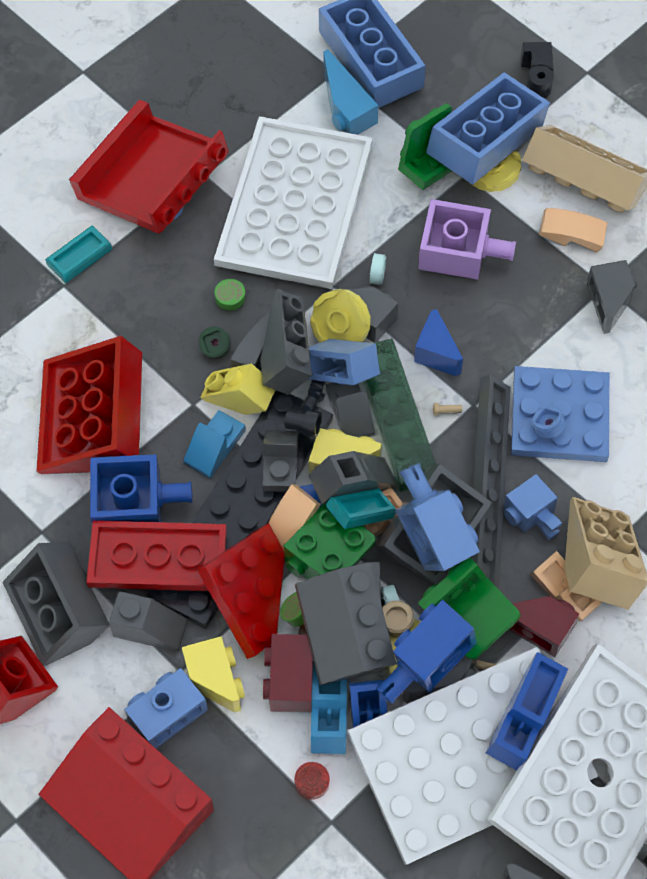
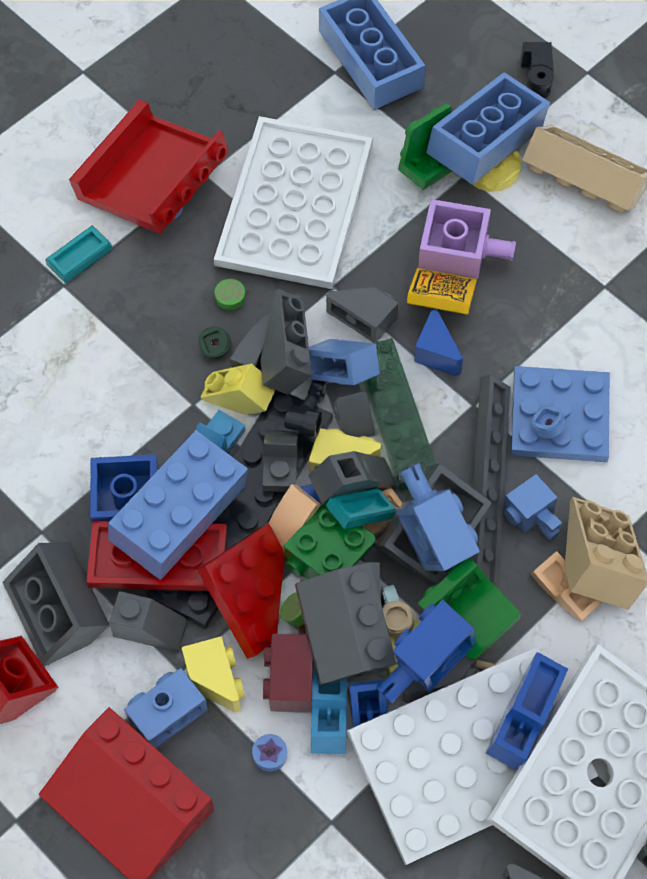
(89, 406): red slope -> none
(177, 504): none -> medium blue brick
(269, 753): none -> medium blue tile
(312, 780): clear red tile -> none
(340, 316): light yellow tile -> none
(350, 104): dark azure slope -> none
(377, 269): light aqua tile -> none
(441, 291): none -> yellow tile
(446, 409): tan piece -> none
(545, 623): dark red slope -> none
(573, 226): light nougat slope -> none
(611, 291): dark grey slope -> none

